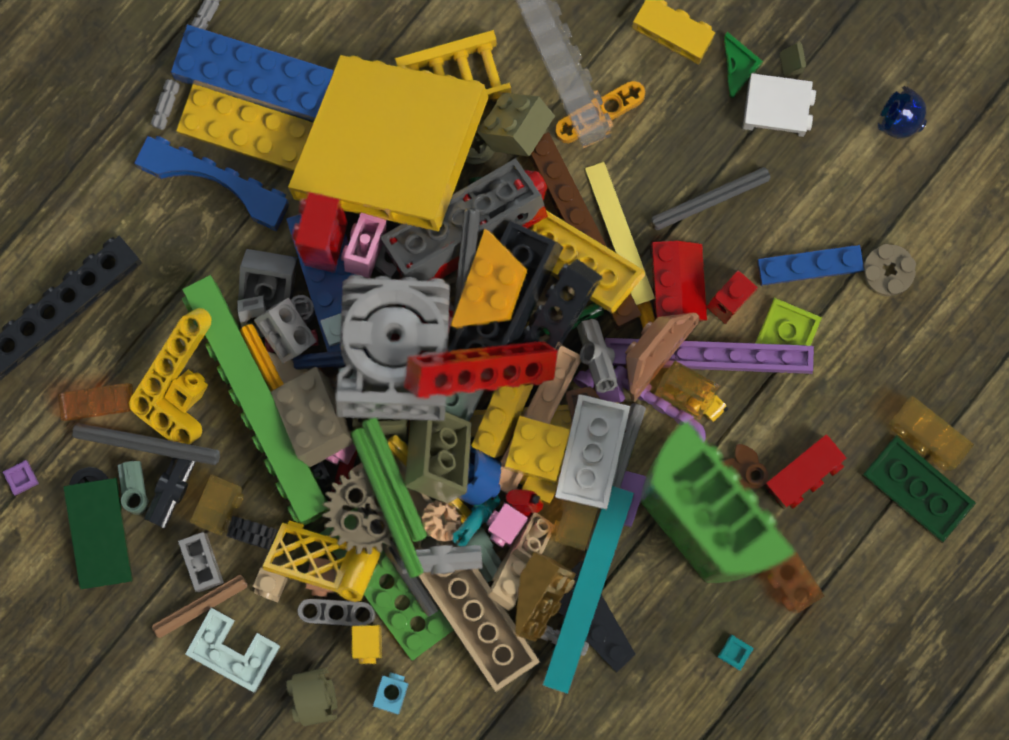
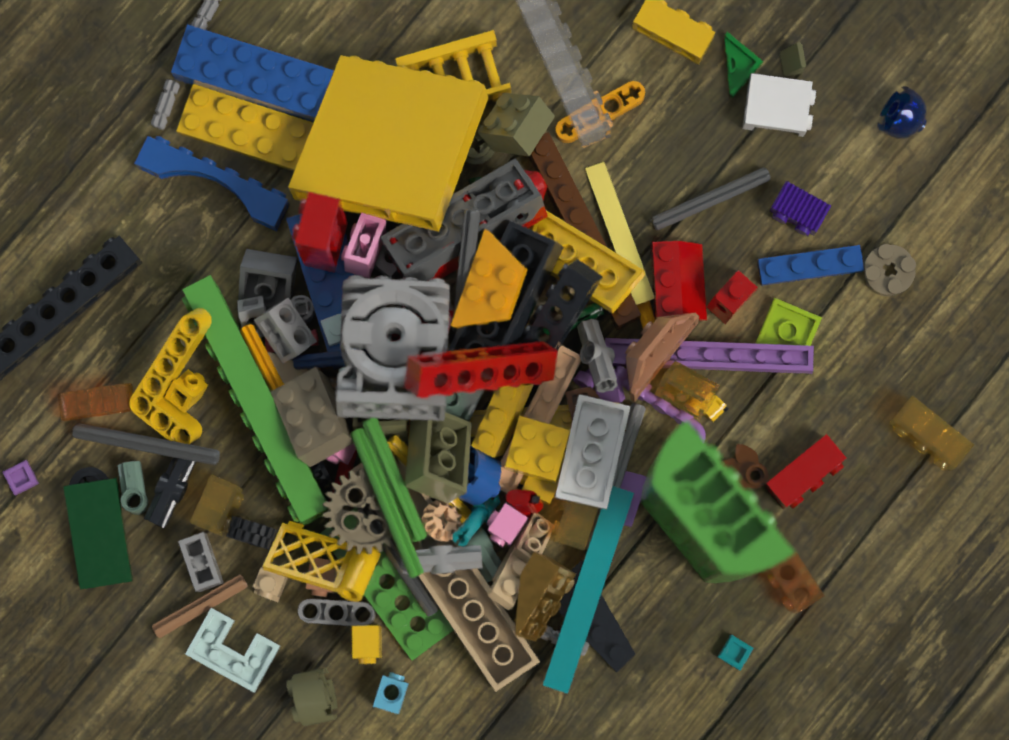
(799, 209): none -> dark purple brick
(919, 489): dark green tile -> none

